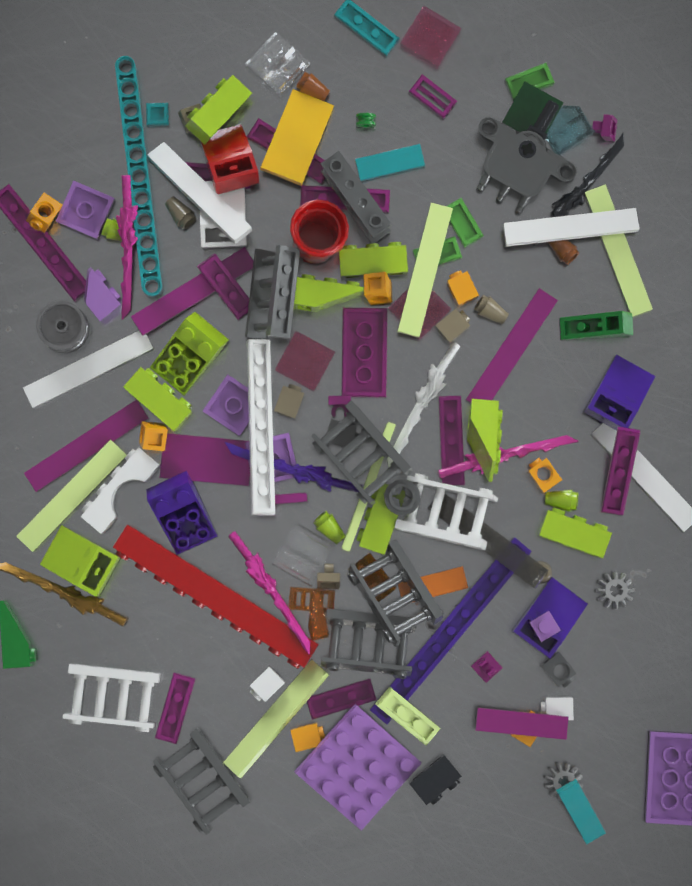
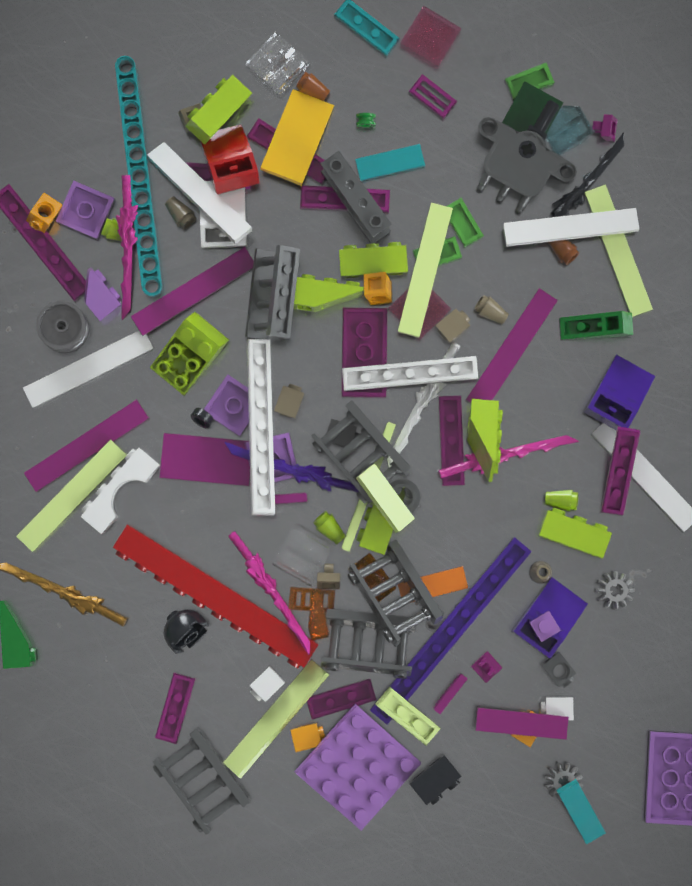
(80, 561): lime slope -> none
(103, 675): white fence -> none
(153, 436): light orange brick -> none
(157, 114): teal tile -> none
(158, 398): lime brick -> none
(181, 512): dark purple slope -> none
(184, 629): none -> black cylinder
(202, 418): none -> black tile
(225, 285): magenta tile -> none
(305, 361): clear pink plate -> none
(318, 230): red piece -> none
(338, 402): magenta tile -> none
(385, 498): none -> yellowish green tile
(410, 373): none -> white tile
(450, 692): none -> magenta tile
(452, 533): white fence -> none
(462, 288): light orange brick -> none
(497, 545): clear smoke tile -> none
(543, 485): light orange brick -> none

